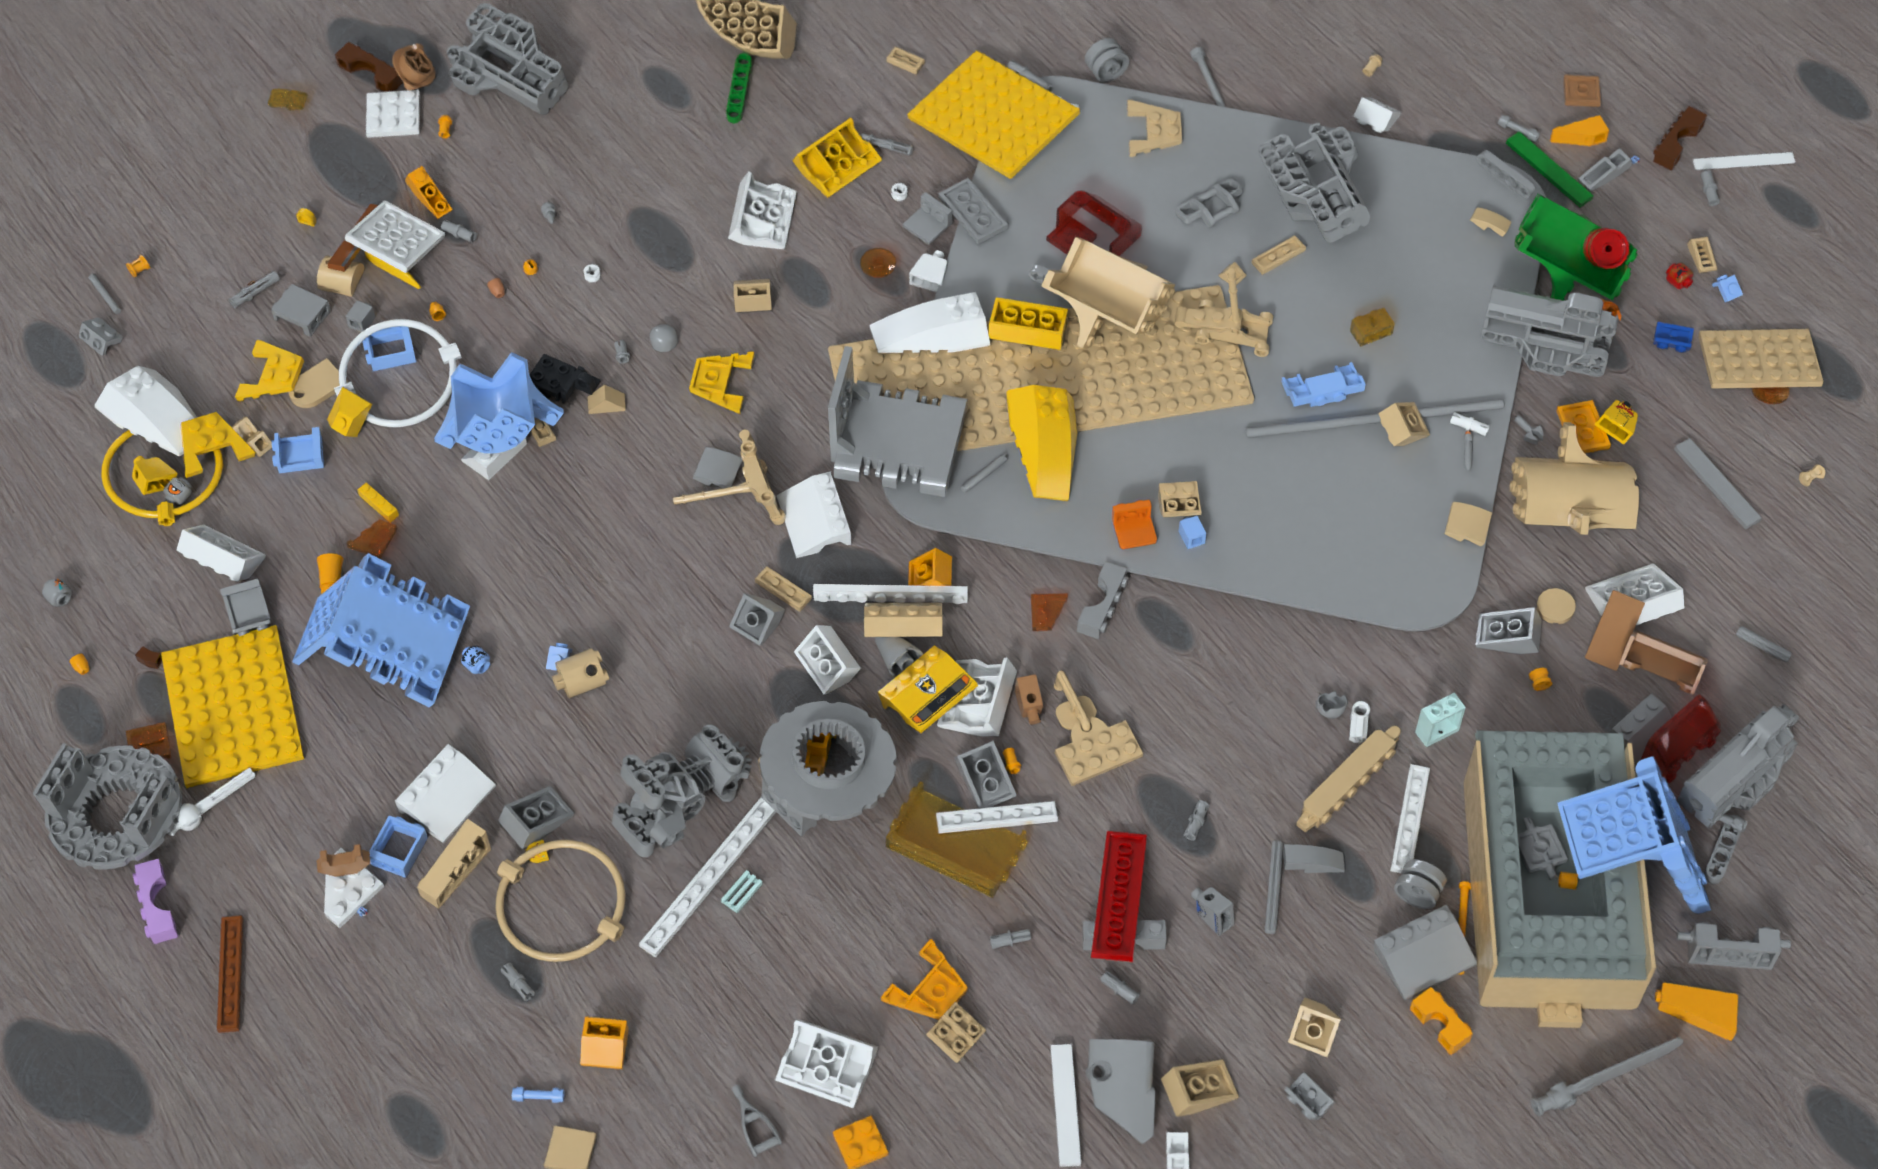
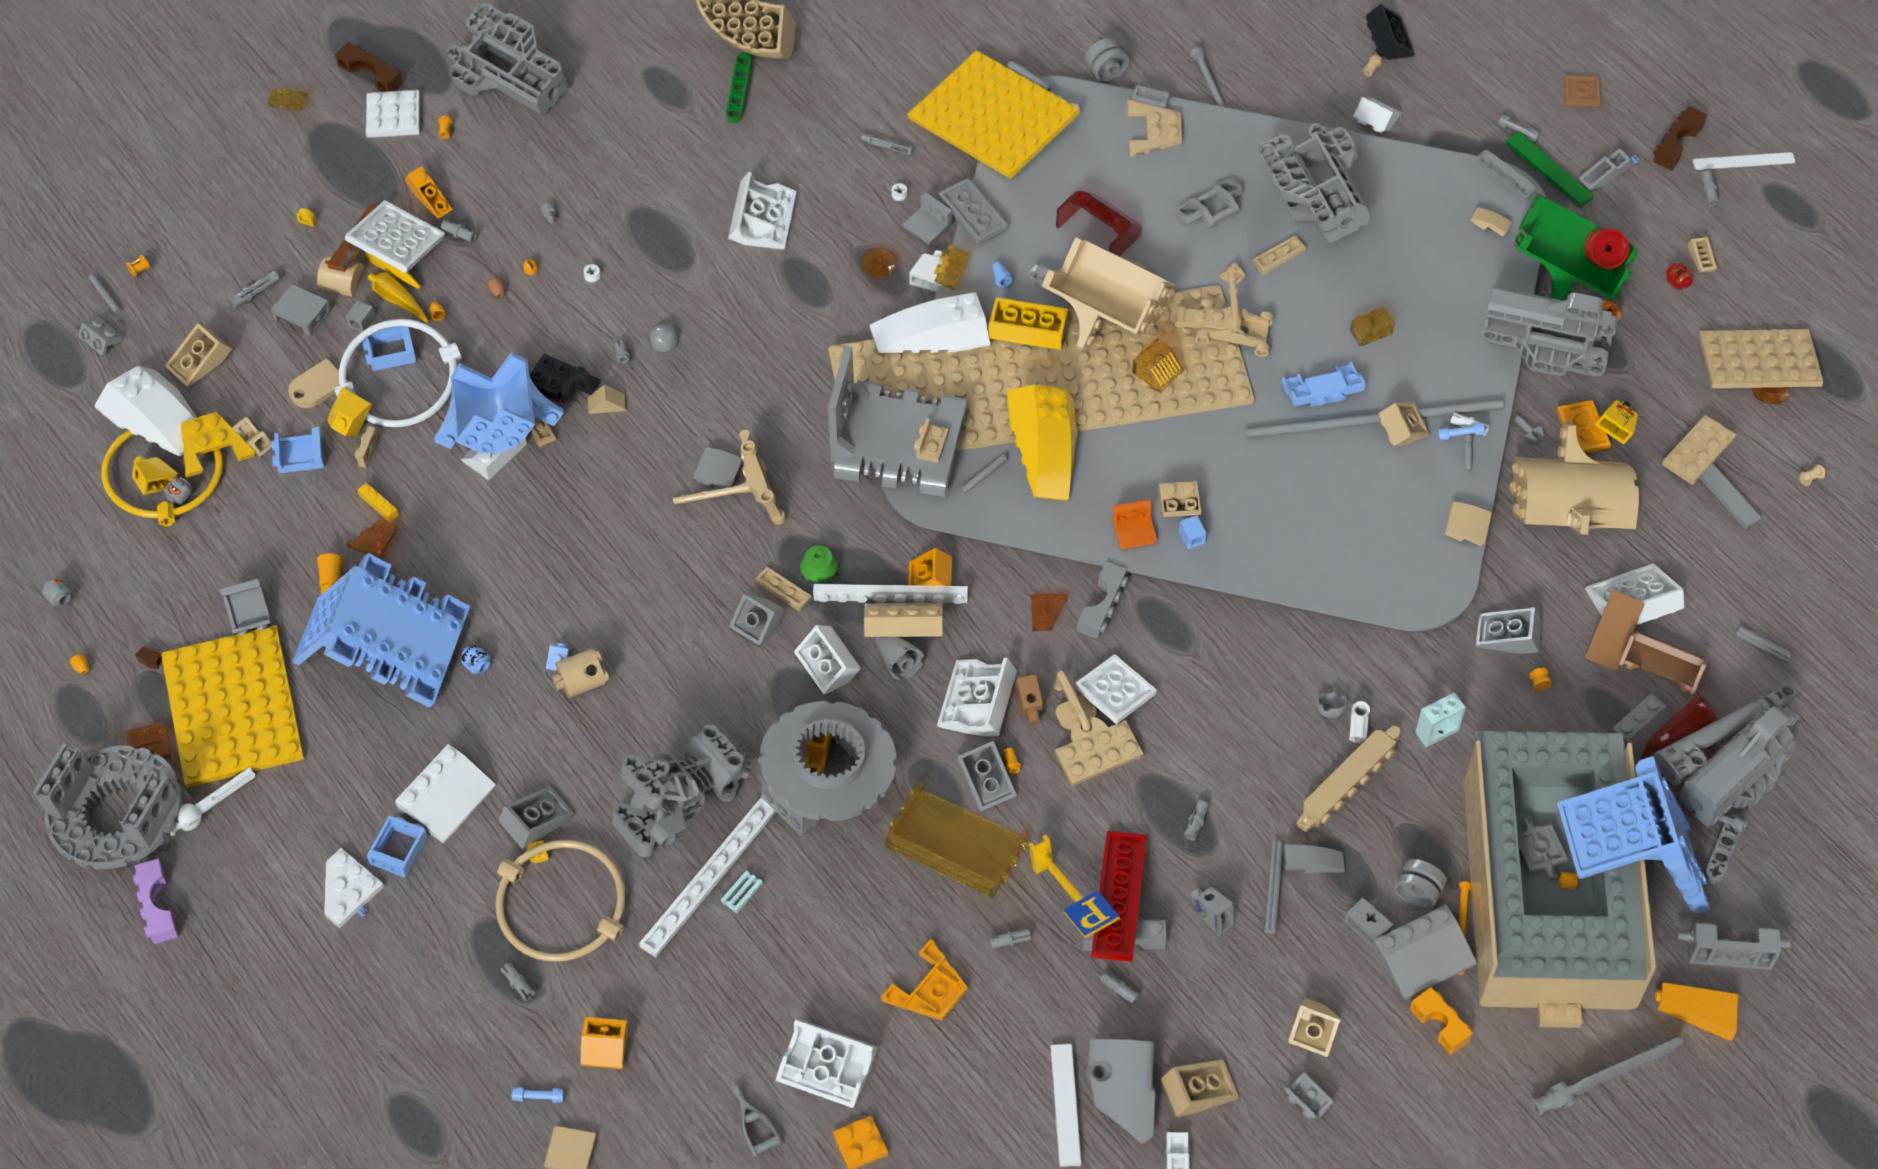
(197, 355): none -> tan slope
(219, 552): white slope -> none
(230, 974): dark orange tile -> none
(278, 374): yellow wing -> none
(343, 863): medium nougat piece -> none
(367, 446): none -> tan plate
(392, 291): none -> yellow piece
(413, 66): medium nougat piece -> none
(455, 864): tan wedge -> none
(712, 378): yellow wing -> none
(752, 295): tan slope -> none
(814, 515): white piece -> none
(818, 564): none -> bright green cone
(836, 159): yellow piece -> none
(903, 62): tan tile -> none
(927, 689): yellow piece -> none
(931, 442): none -> tan bracket
(951, 267): none -> clear yellow brick
(956, 1032): tan slope -> none
(996, 817): white tile -> none
(1002, 276): none -> light blue cone
(1065, 233): clear red tile -> none
(1087, 913): none -> piece
(1115, 688): none -> white plate
(1150, 96): none -> light grey plate
(1157, 365): none -> clear yellow slope
(1368, 921): none -> light grey brick
(1389, 33): none -> black slope
(1410, 816): white tile -> none
(1446, 433): none -> light blue bar
(1556, 606): tan tile -> none
(1584, 132): light orange slope -> none
(1673, 336): blue bracket -> none
(1686, 756): none -> light grey piece
(1699, 449): none -> tan plate
(1728, 287): light blue bracket -> none

